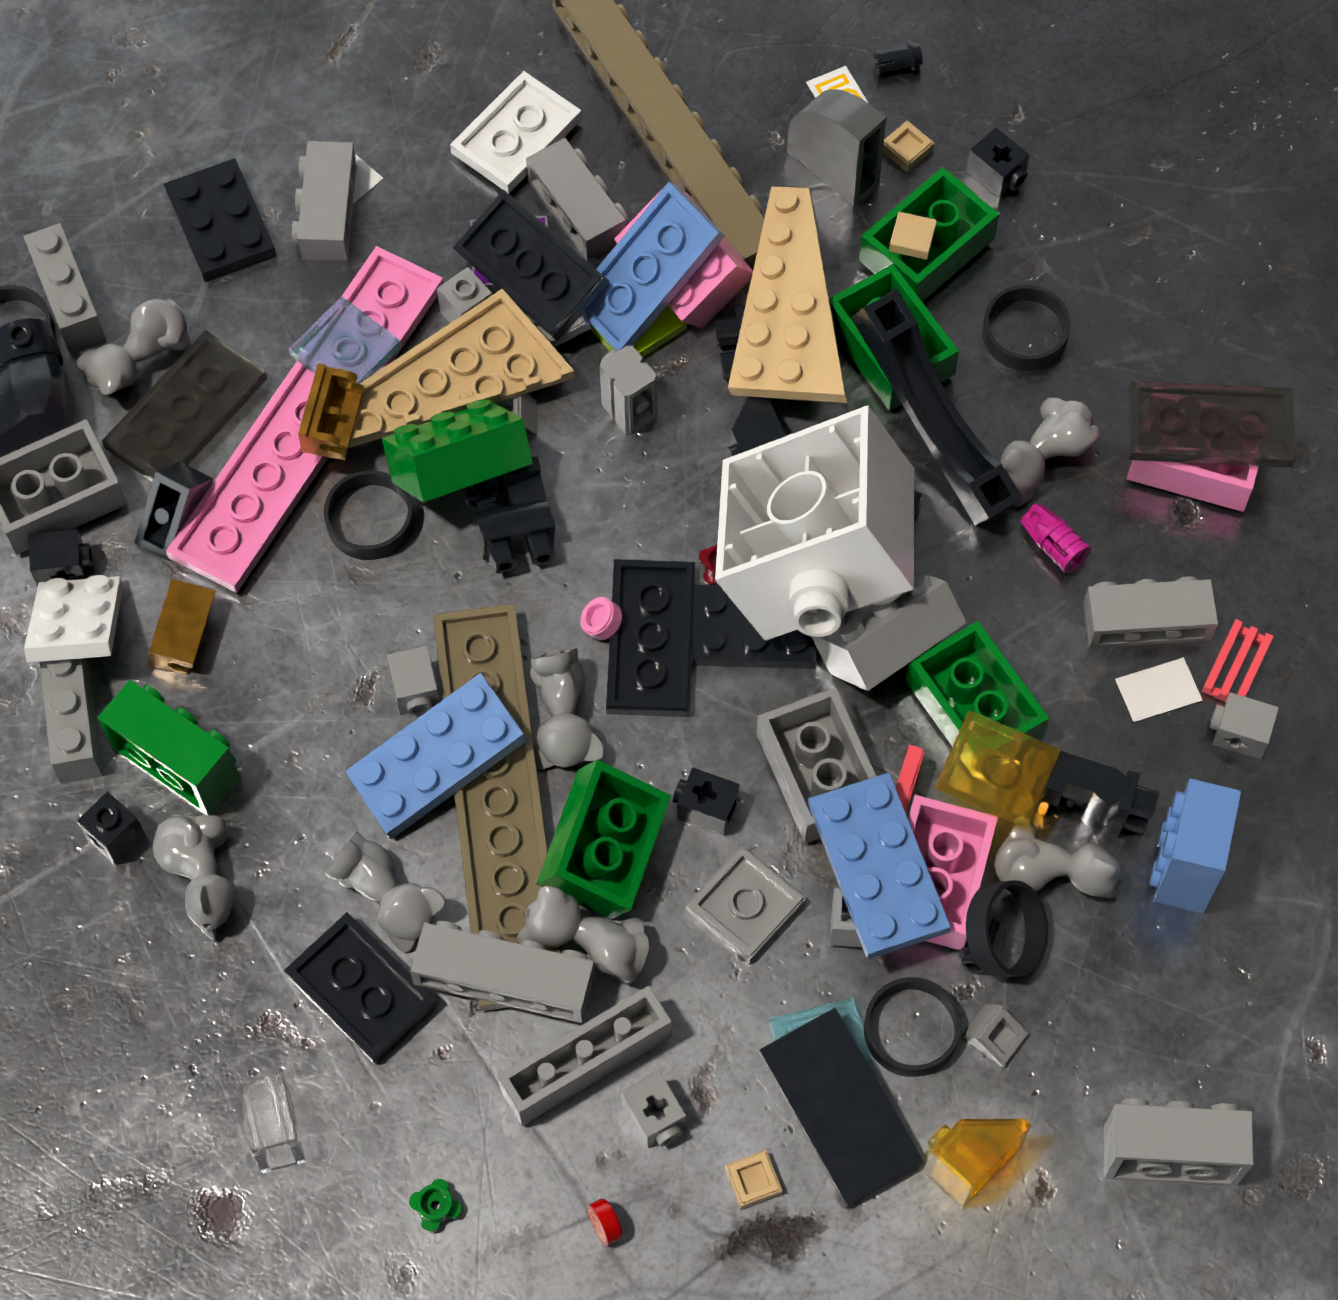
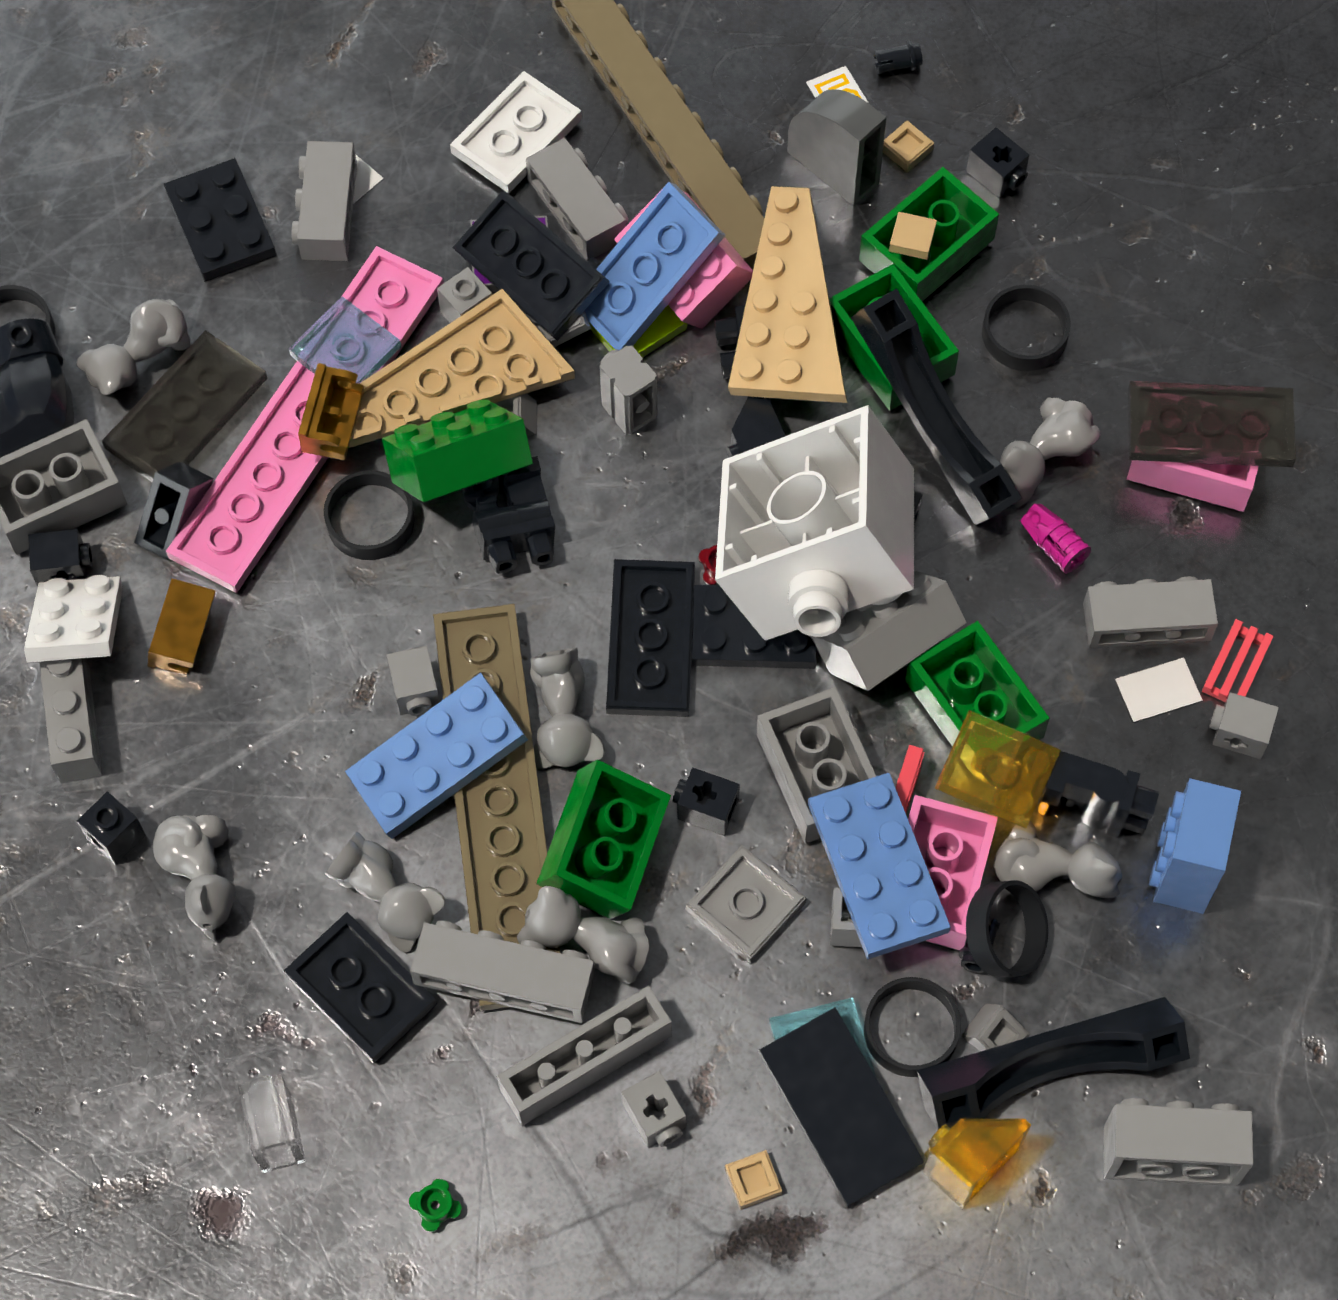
(64, 287): light grey brick -> none
(170, 746): green brick -> none
(601, 618): bright pink tile -> none
(604, 1221): red tile -> none
(1129, 1038): none -> black arch

